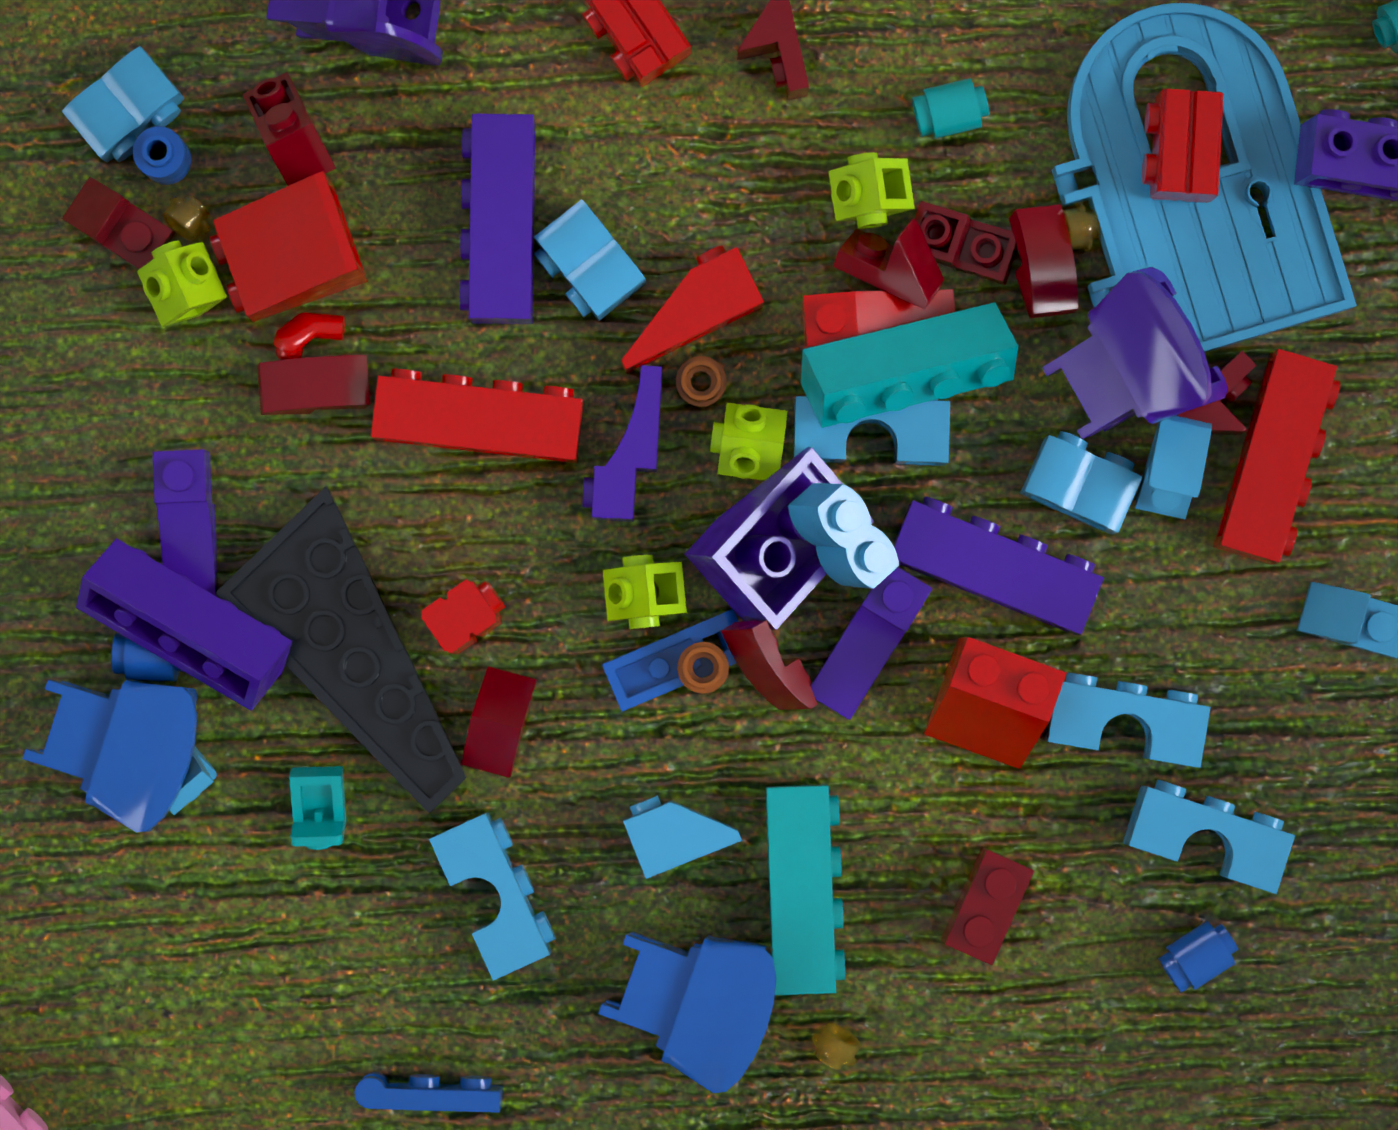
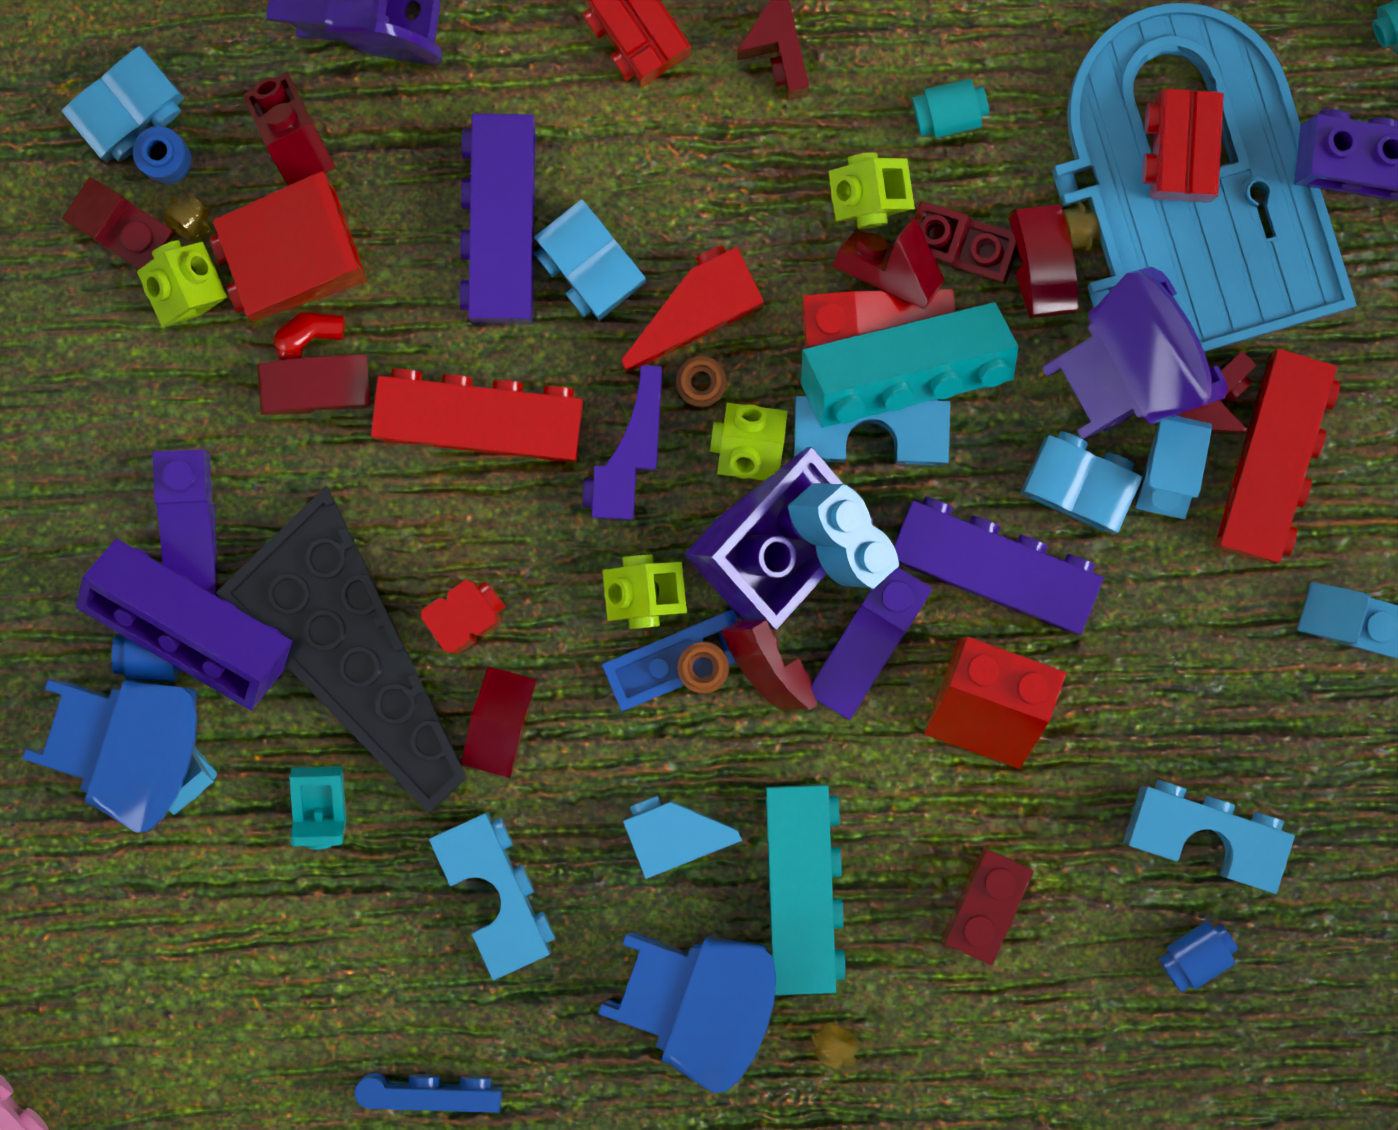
(1172, 726): dark azure arch -> none

